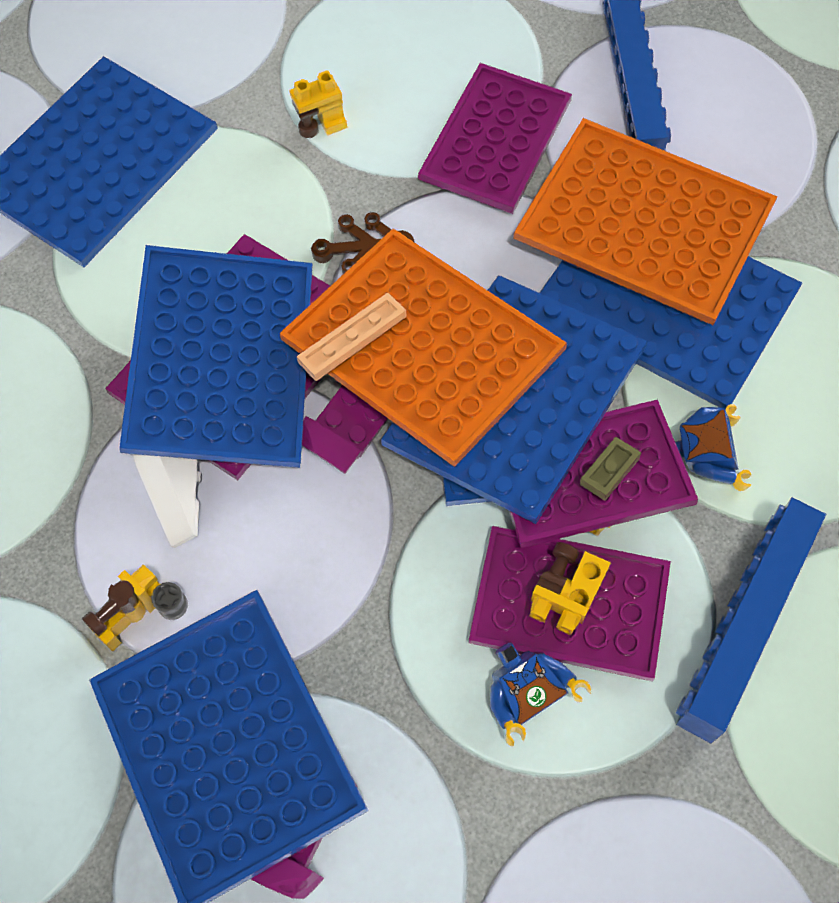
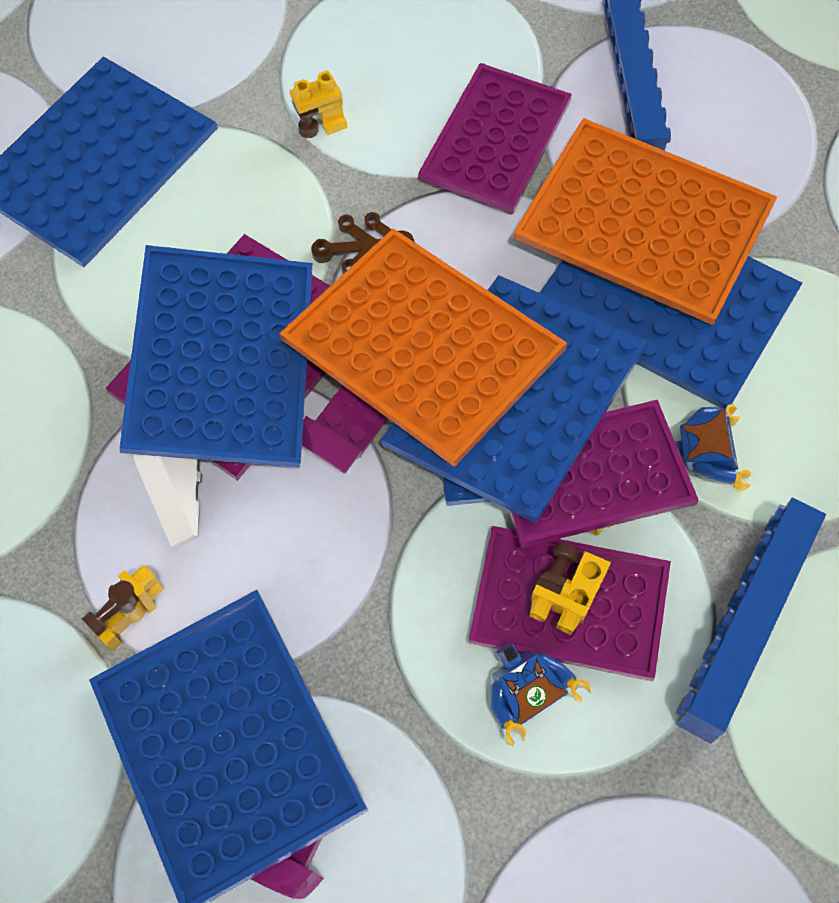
(166, 595): dark grey wheel -> none
(351, 336): light nougat plate -> none
(610, 468): olive plate -> none

